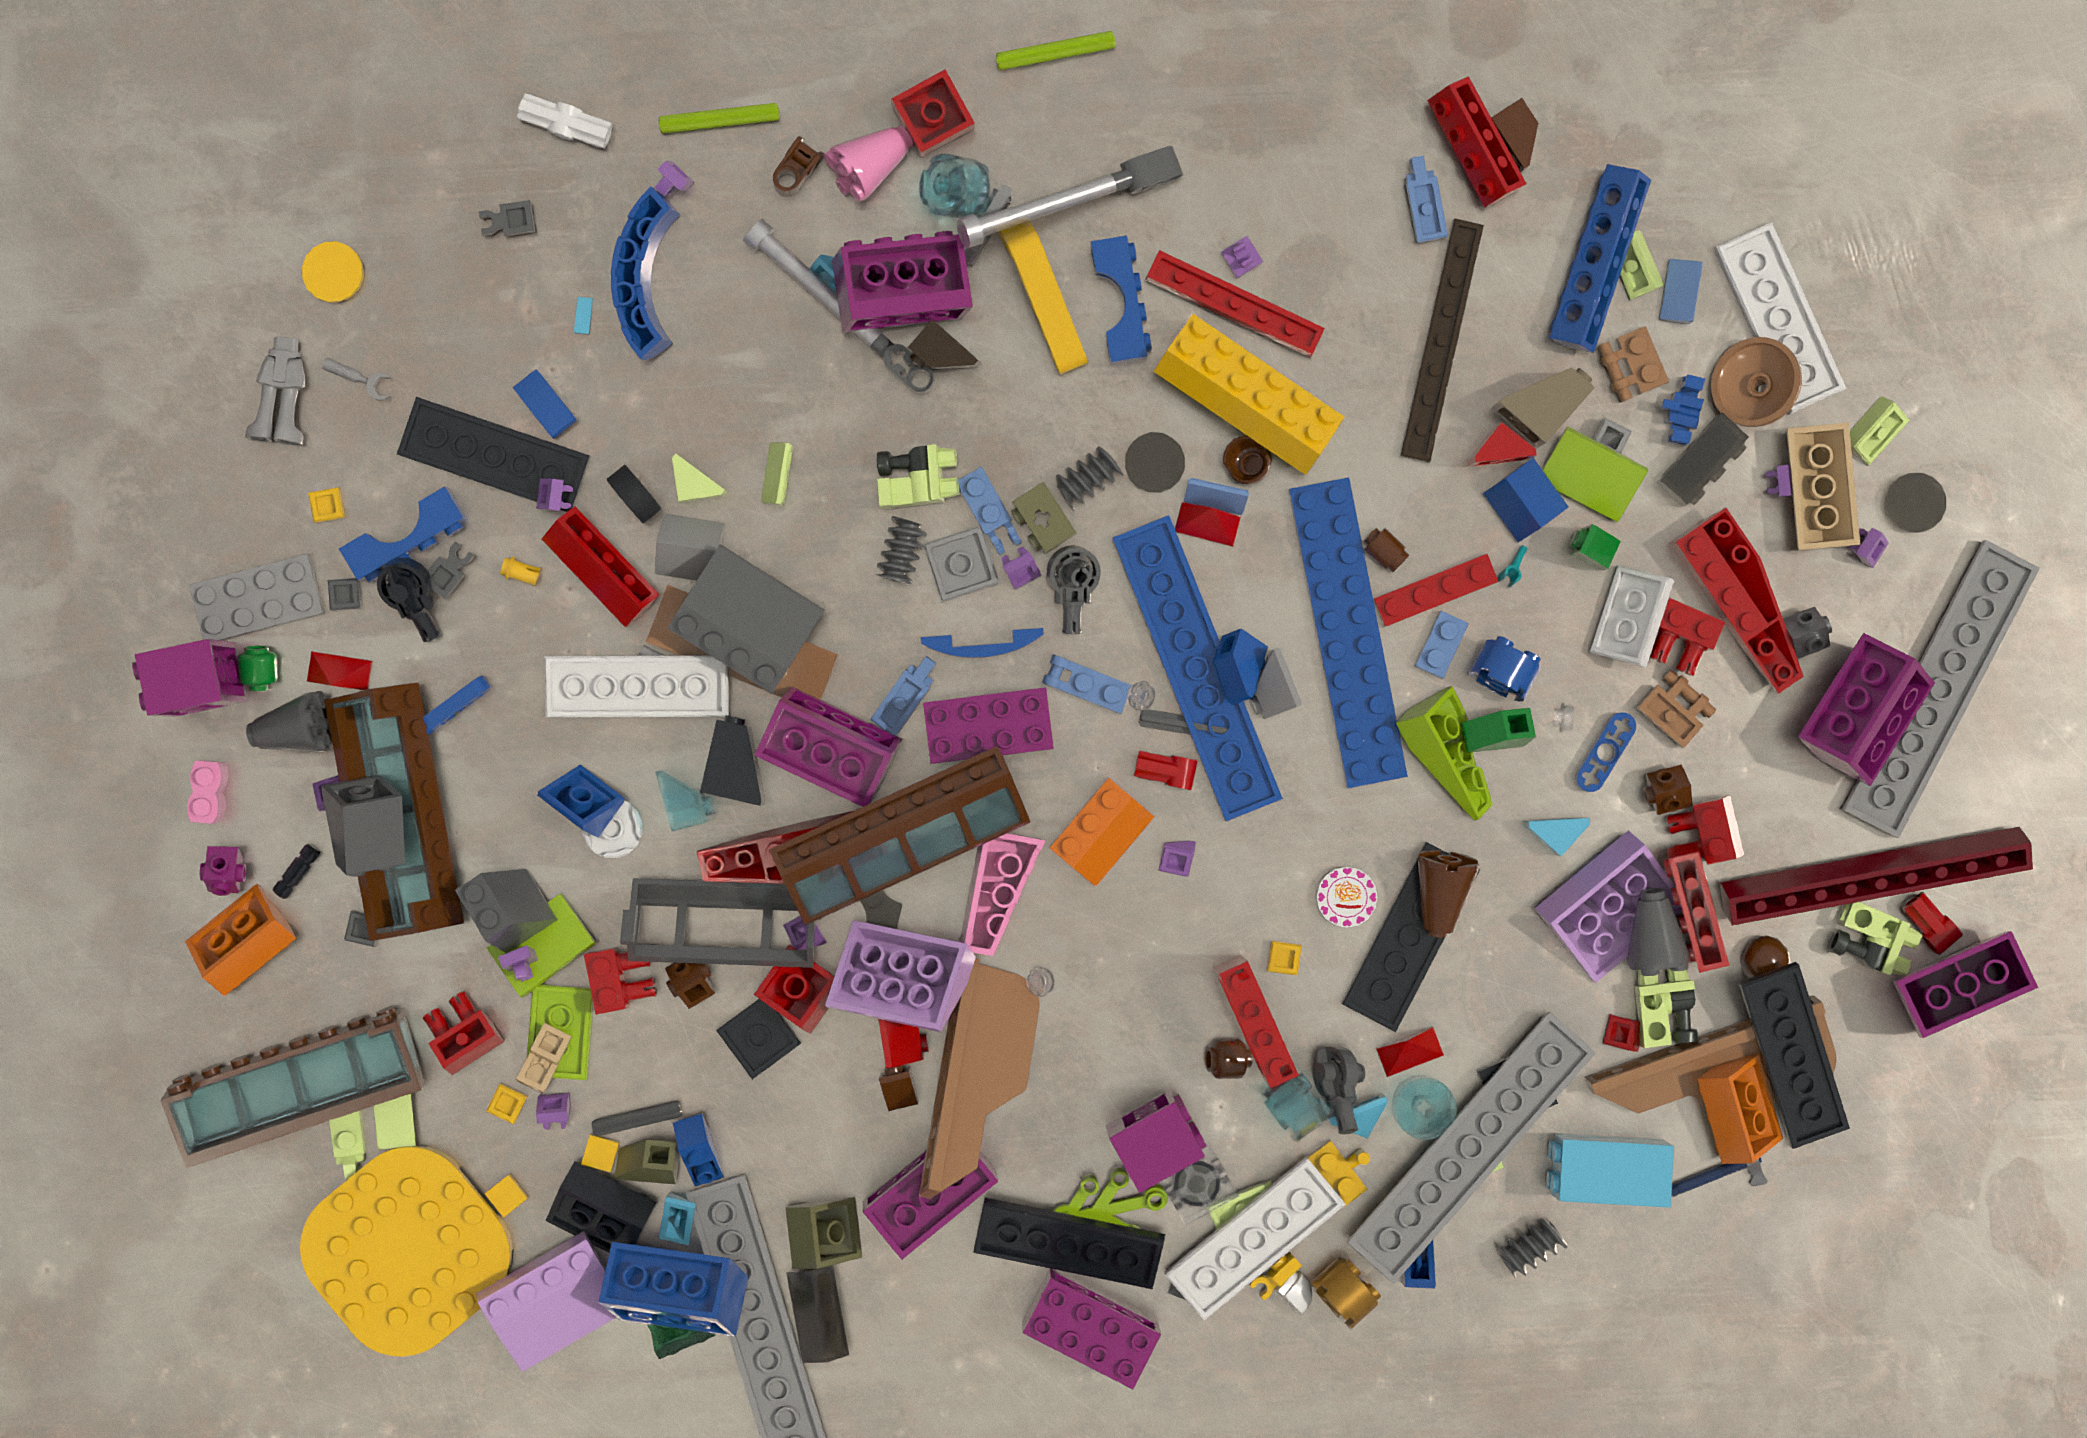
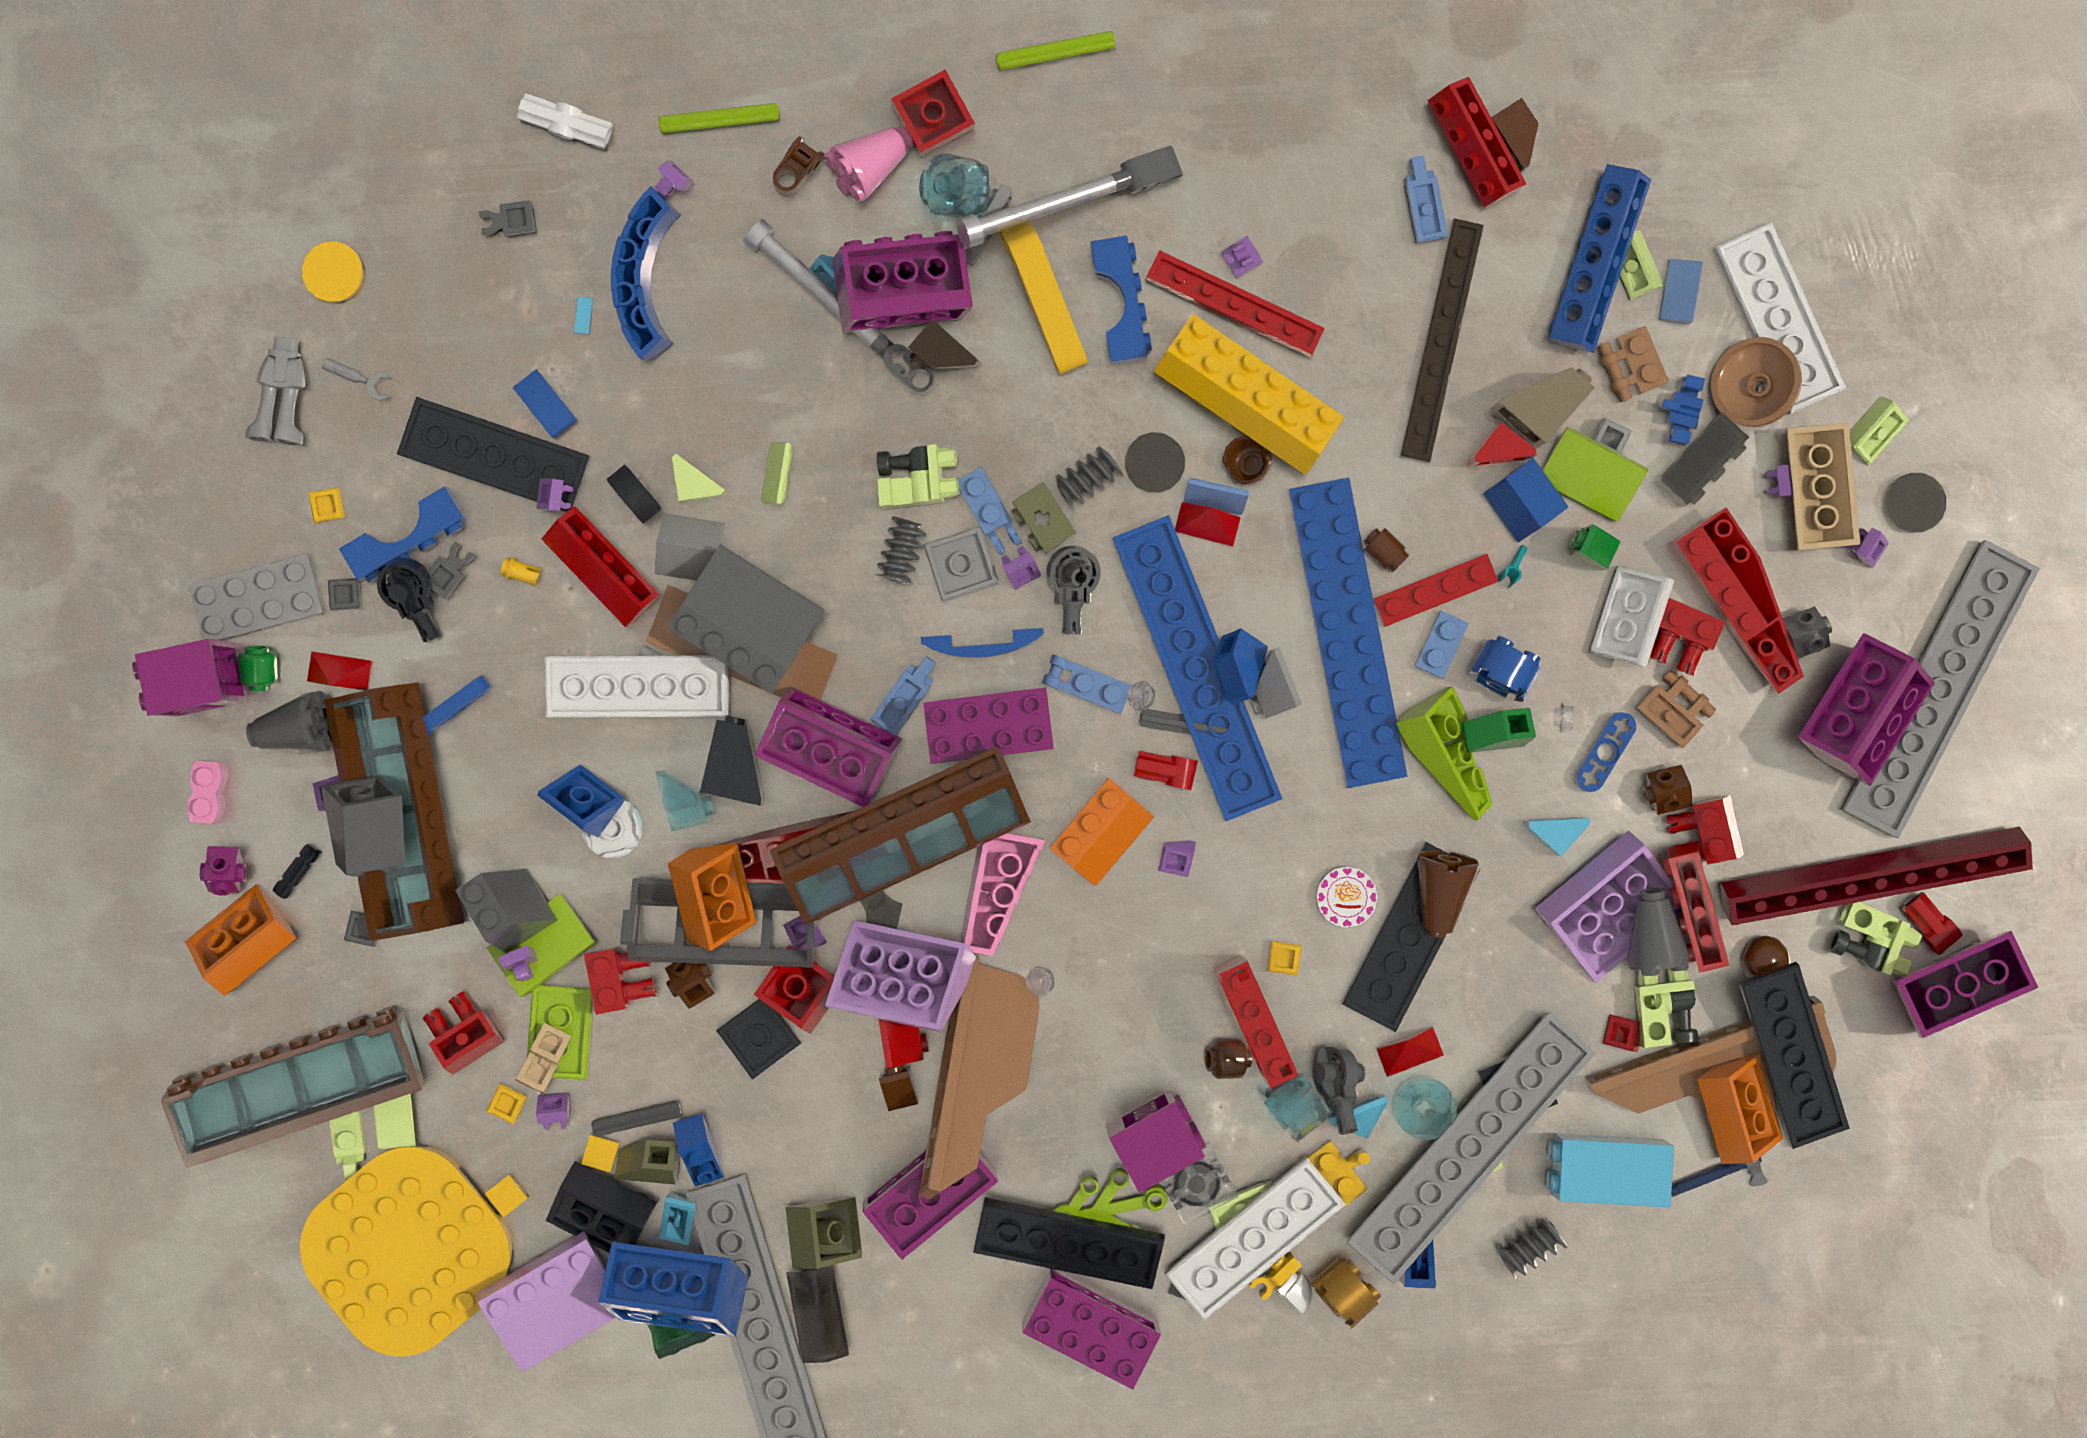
(712, 894): none -> orange slope

